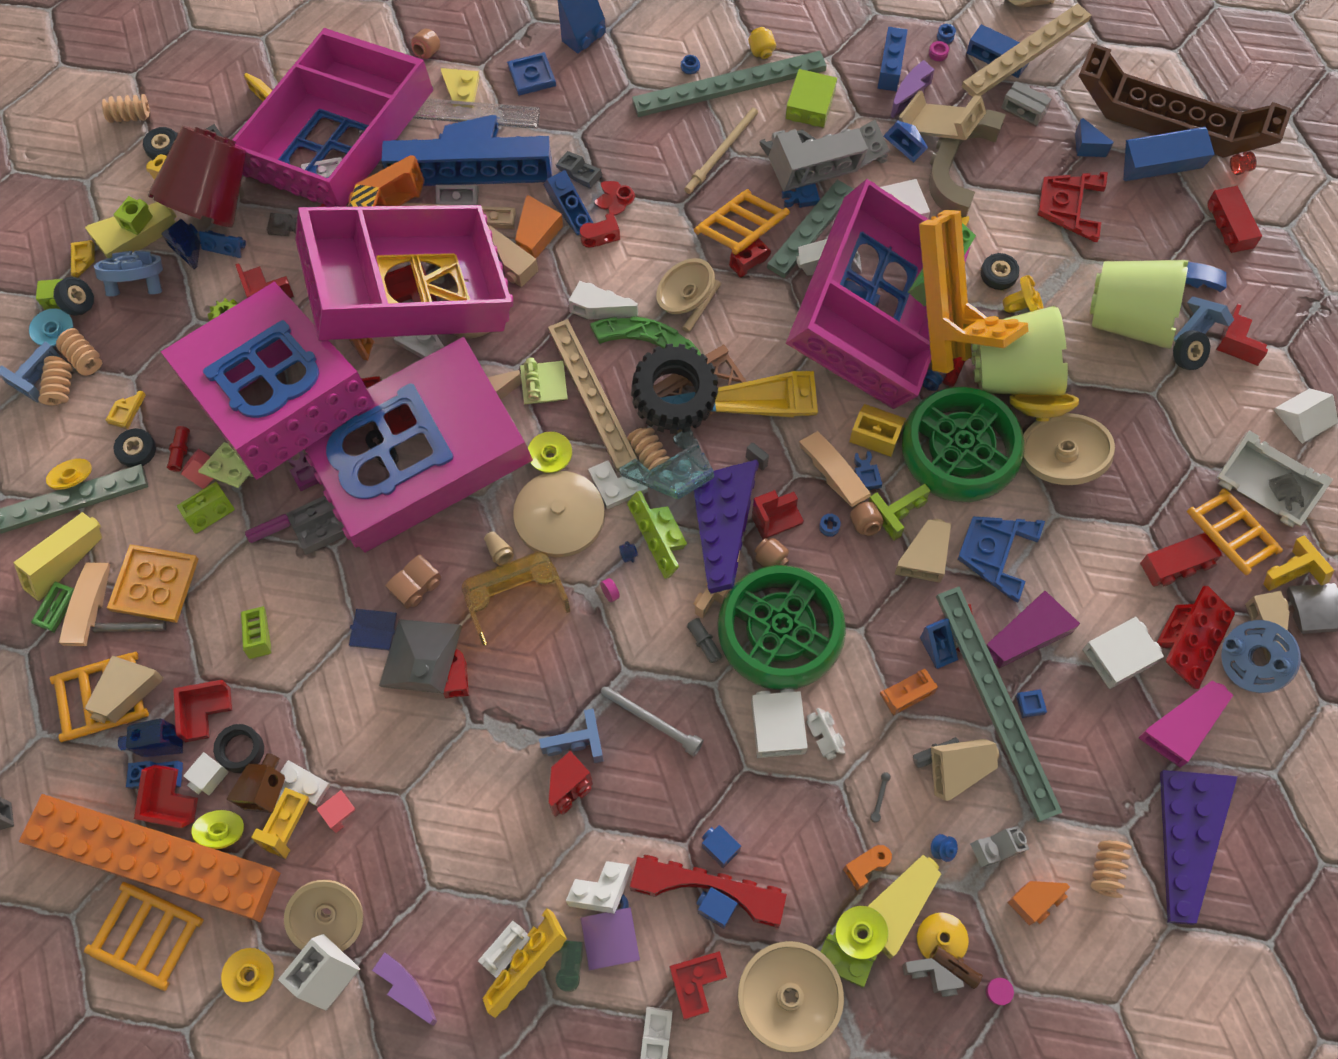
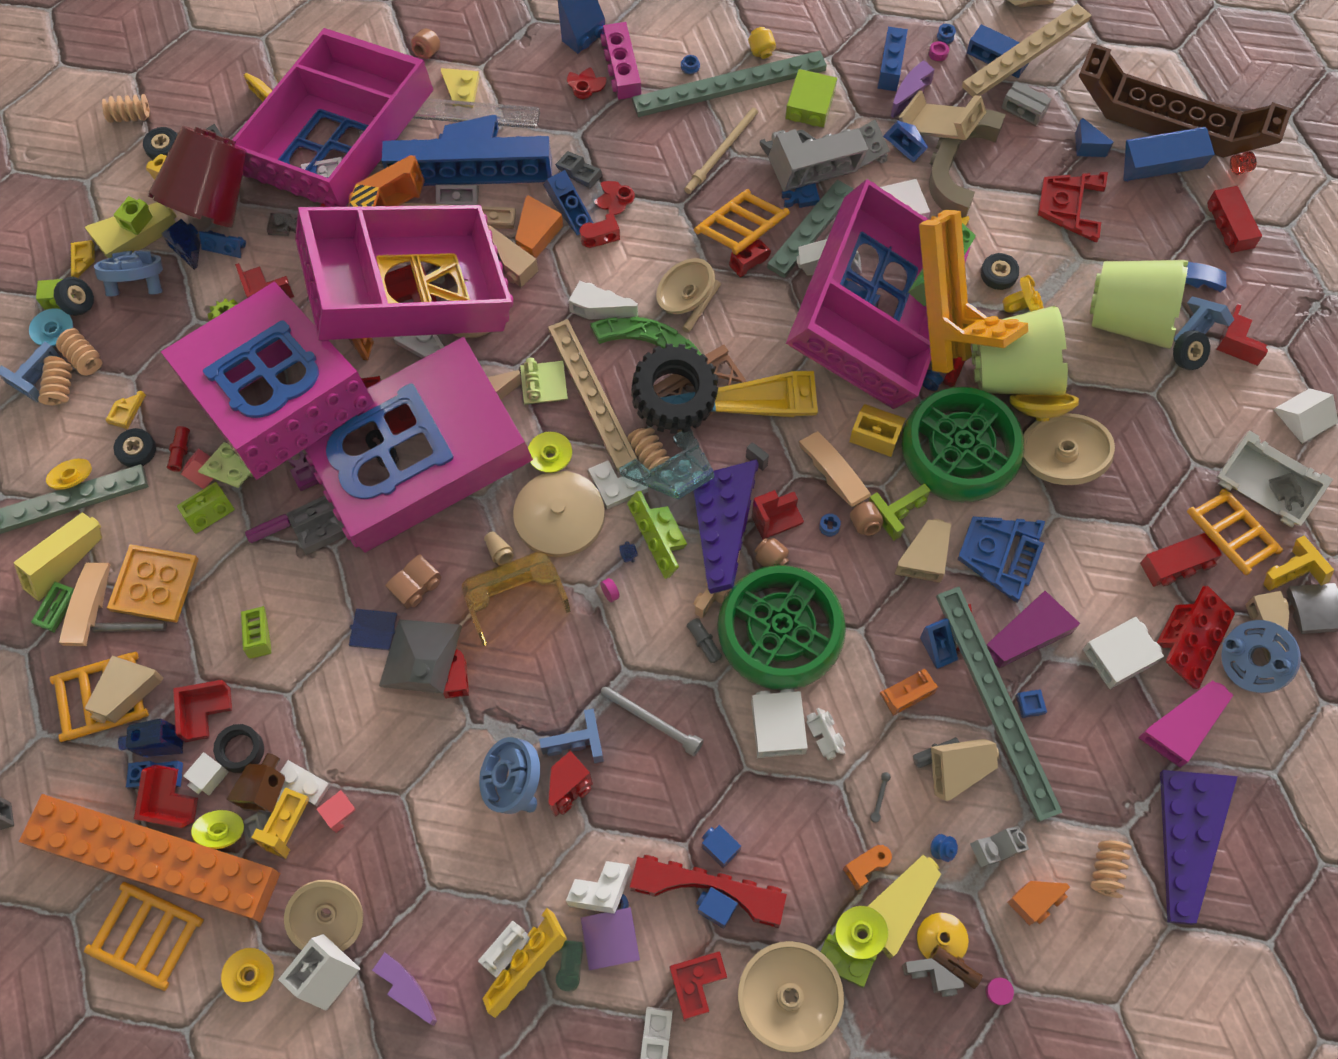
(255, 821): none -> light grey slope
(523, 777): none -> medium blue piece
(531, 73): blue tile -> none
(585, 83): none -> red plate
(622, 61): none -> dark pink brick
(867, 473): blue plate -> none
(1031, 543): none -> blue slope

